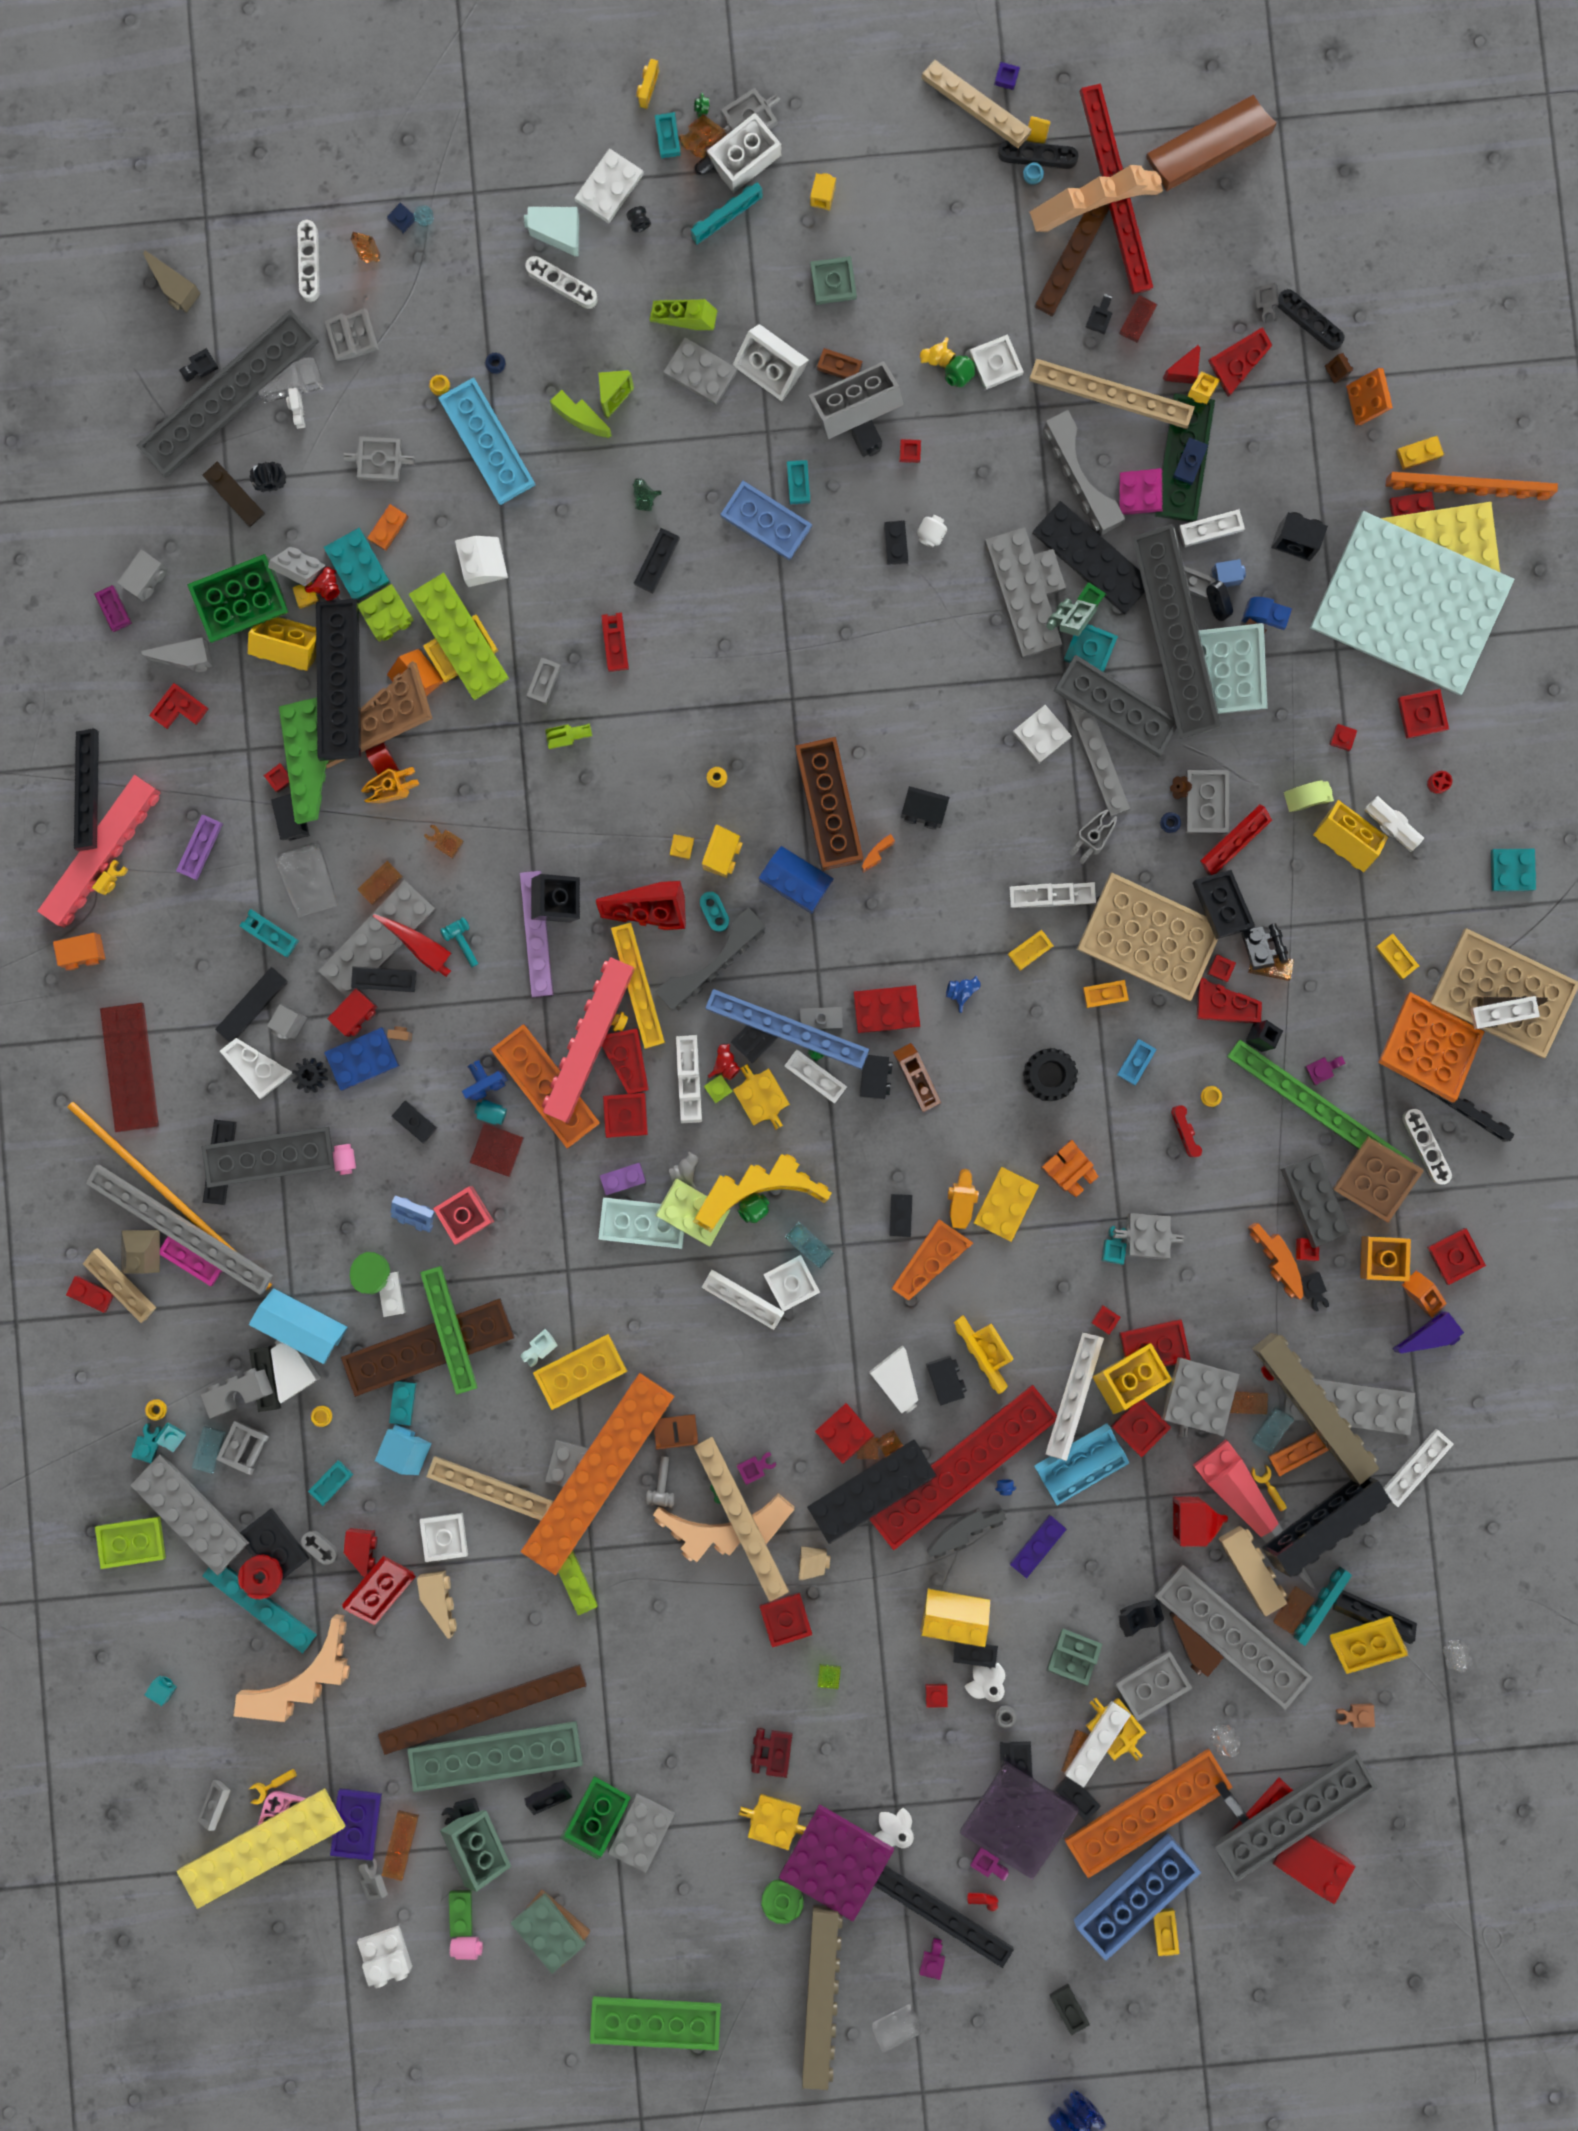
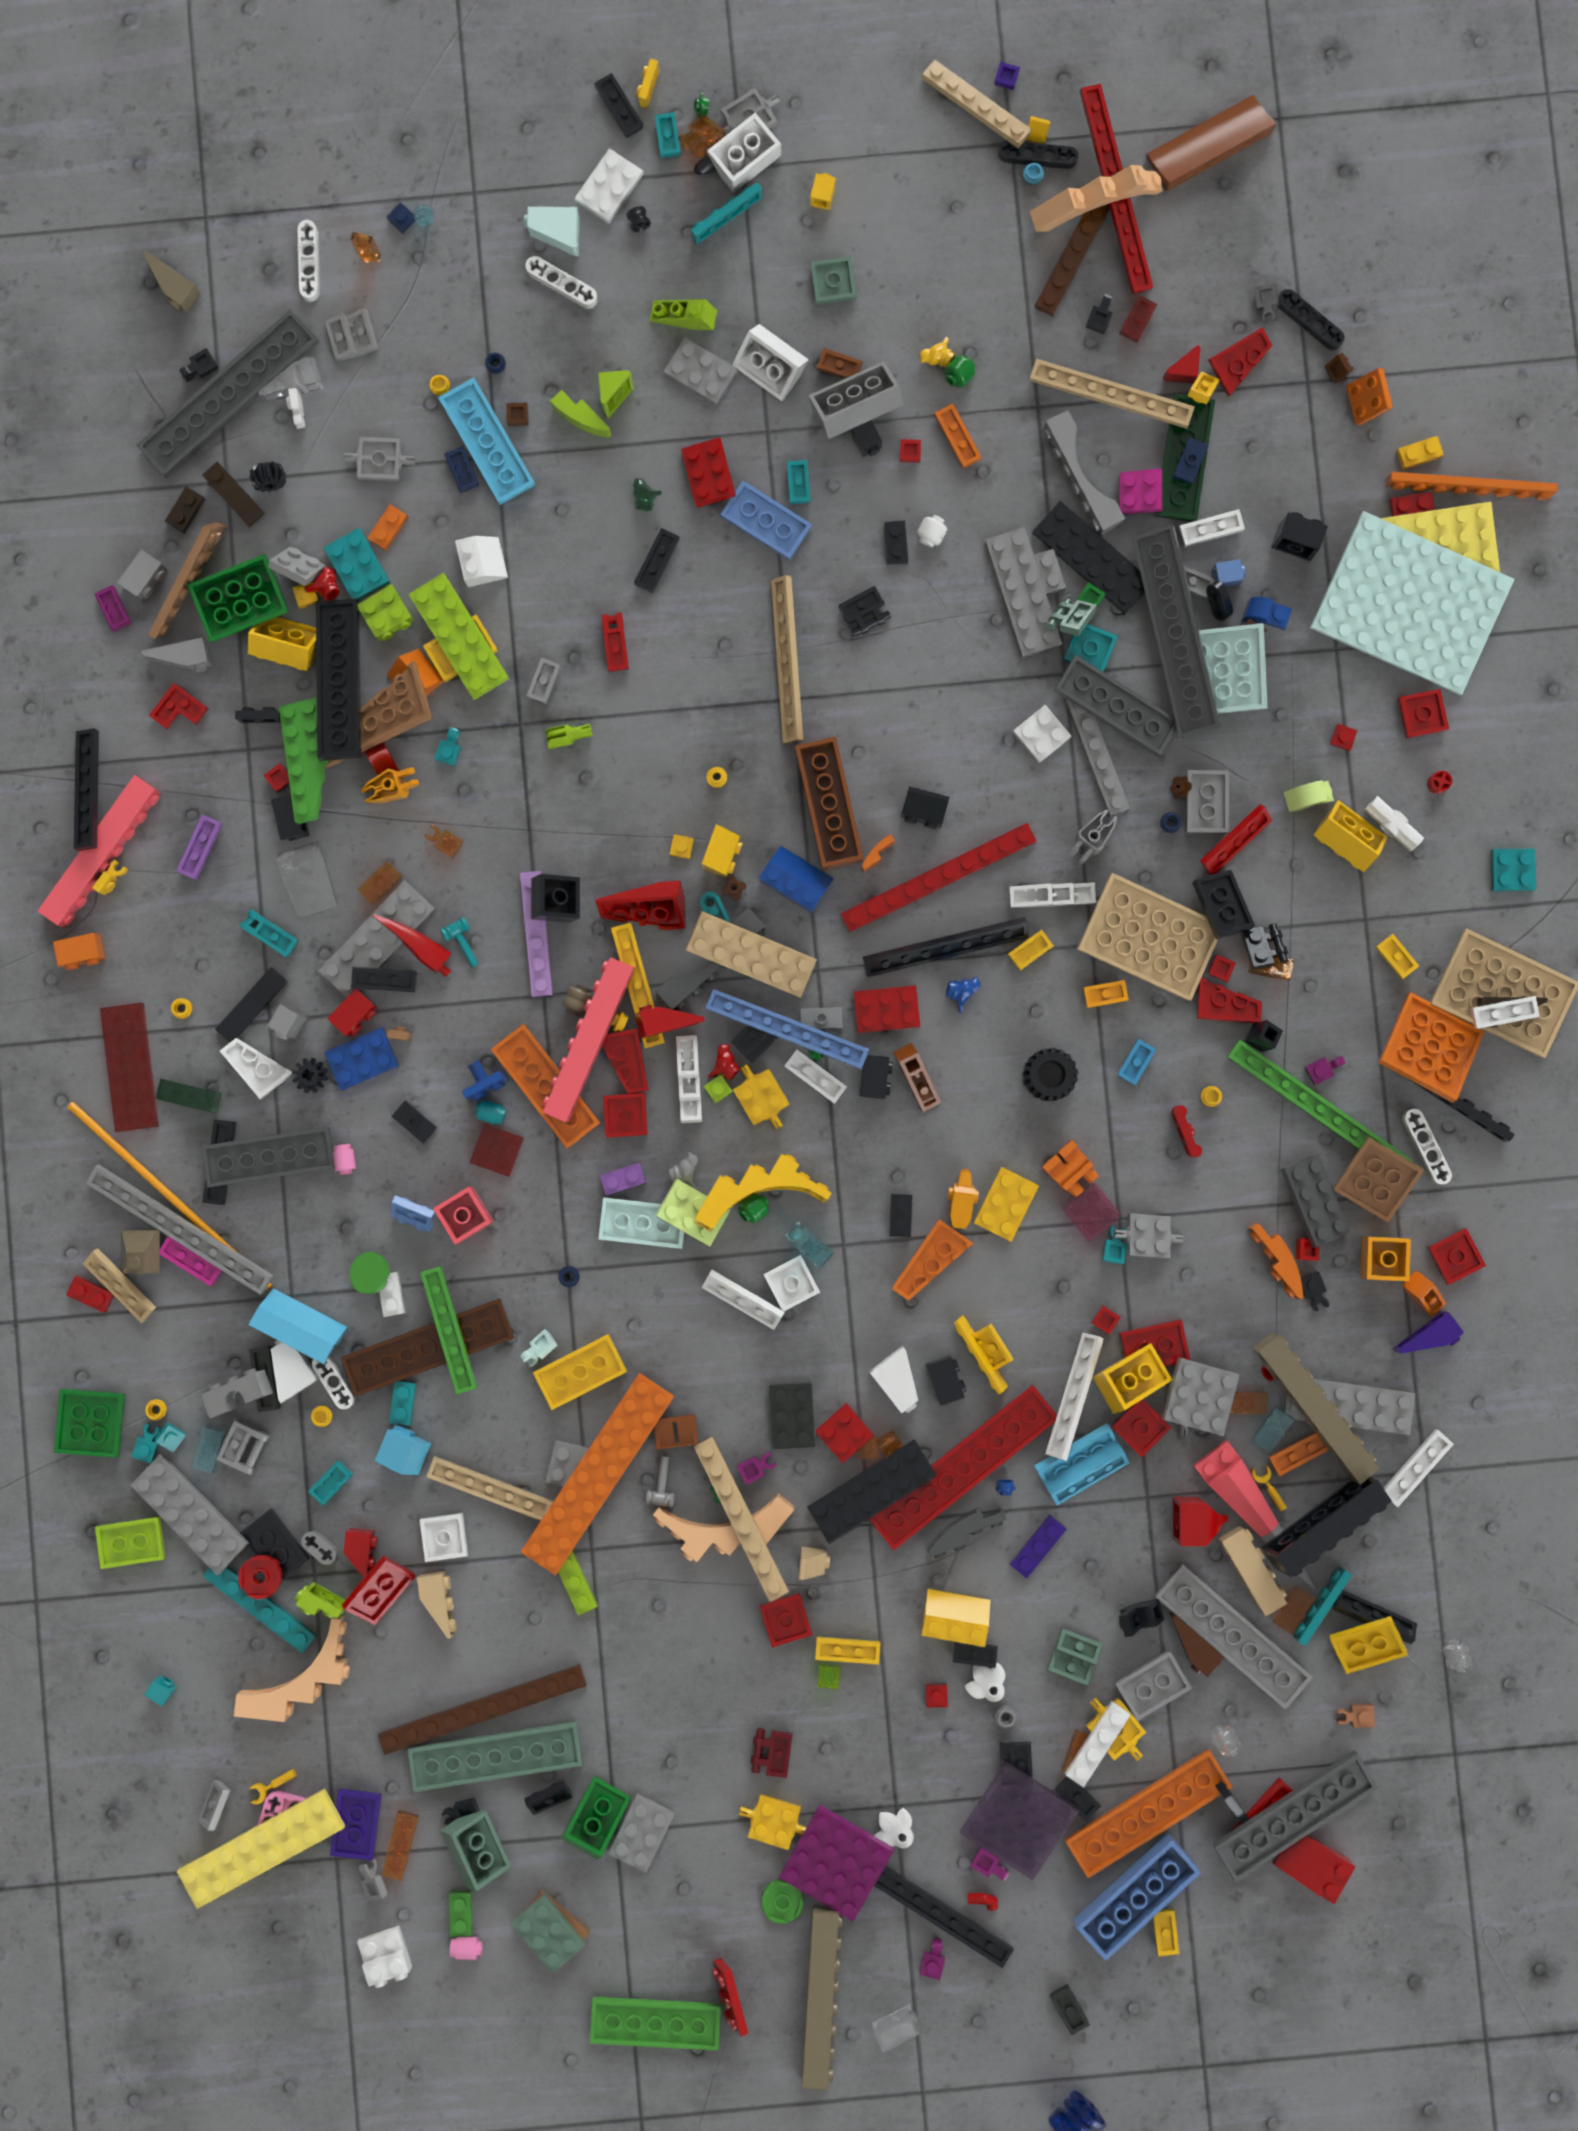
(89, 1423): none -> green plate
(175, 1008): none -> yellow plate
(185, 510): none -> dark brown plate
(188, 1095): none -> clear green slope
(191, 571): none -> medium nougat wing
(250, 715): none -> black plate
(317, 1598): none -> lime plate
(342, 1383): none -> white beam
(448, 750): none -> teal plate
(461, 469): none -> dark blue plate
(517, 414): none -> reddish brown plate
(562, 1276): none -> dark blue plate
(576, 999): none -> dark tan piece
(619, 105): none -> black plate
(662, 1020): none -> red slope
(708, 472): none -> red plate
(729, 1996): none -> red plate
(735, 894): none -> reddish brown plate
(750, 954): none -> tan plate
(787, 660): none -> tan plate
(792, 1415): none -> pearl dark grey plate
(847, 1650): none -> yellow plate
(862, 605): none -> black plate
(938, 877): none -> red plate
(945, 947): none -> black plate
(957, 436): none -> orange plate
(996, 362): white plate -> none
(1091, 1212): none -> clear pink plate

